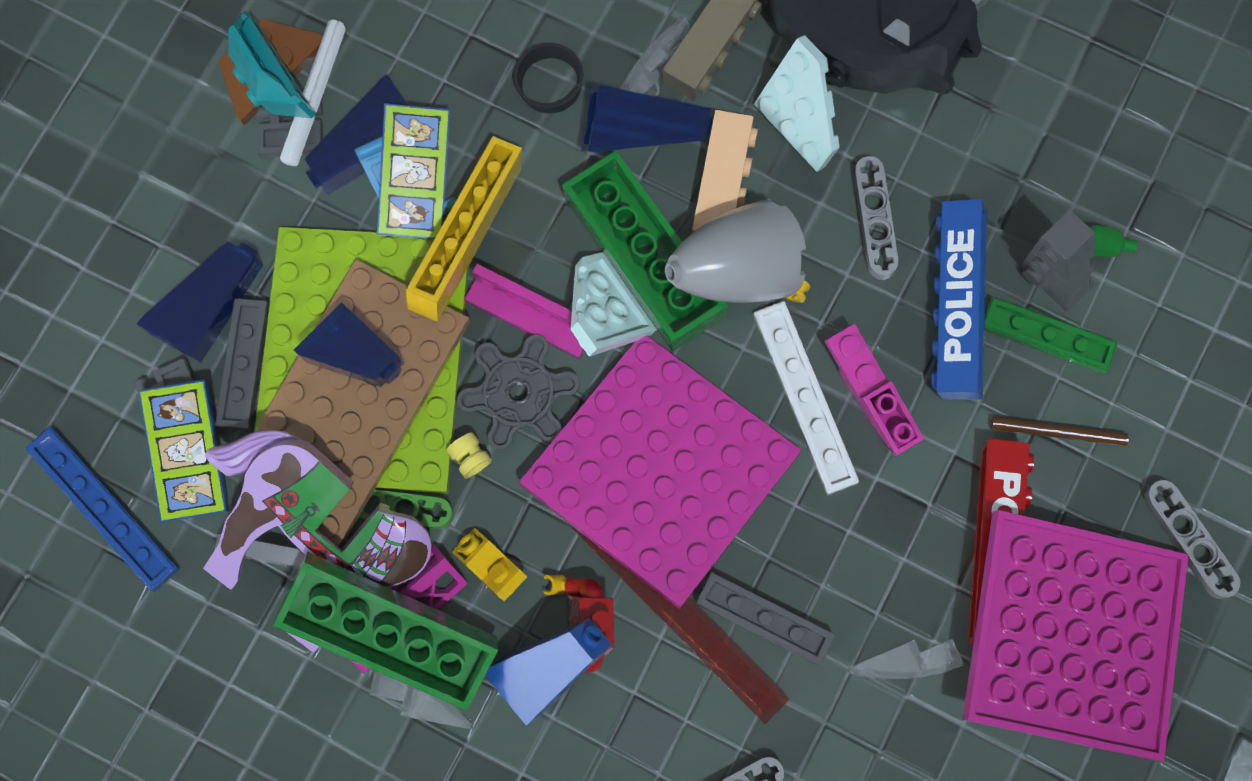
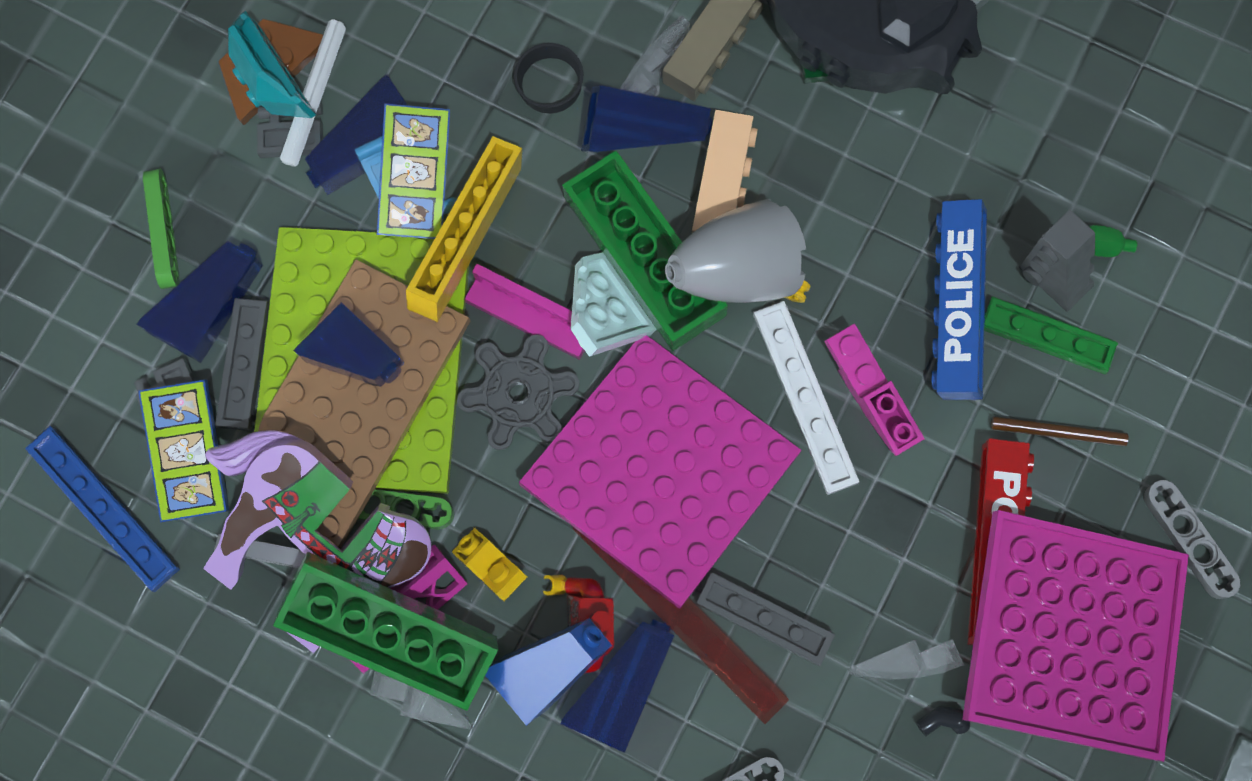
(161, 228): none -> bright green beam
(468, 455): light yellow wheel -> none
(620, 692): none -> clear blue slope
(801, 104): light aqua plate -> none
(879, 217): light grey beam -> none
(943, 716): none -> black arm

